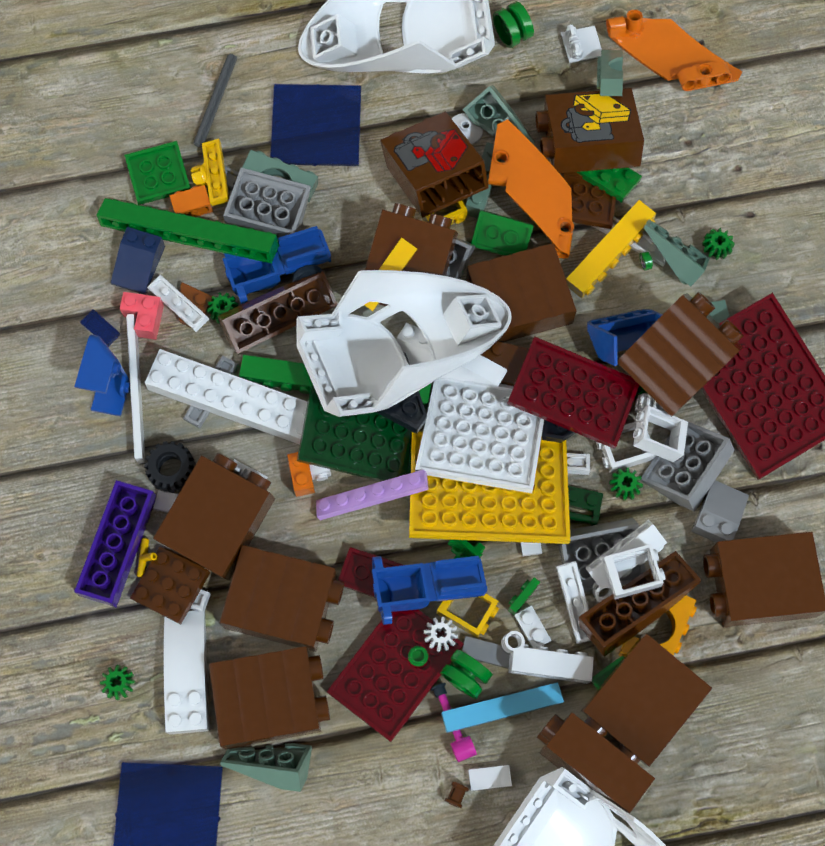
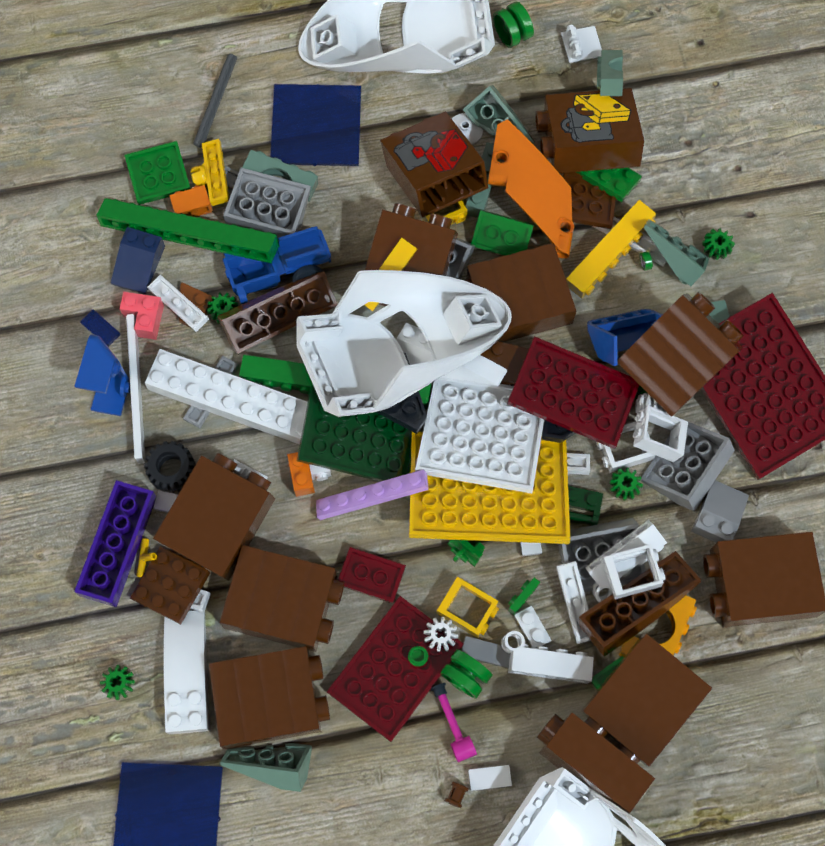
(418, 584): blue piece -> none
(502, 707): medium azure tile -> none
(670, 51): orange panel -> none

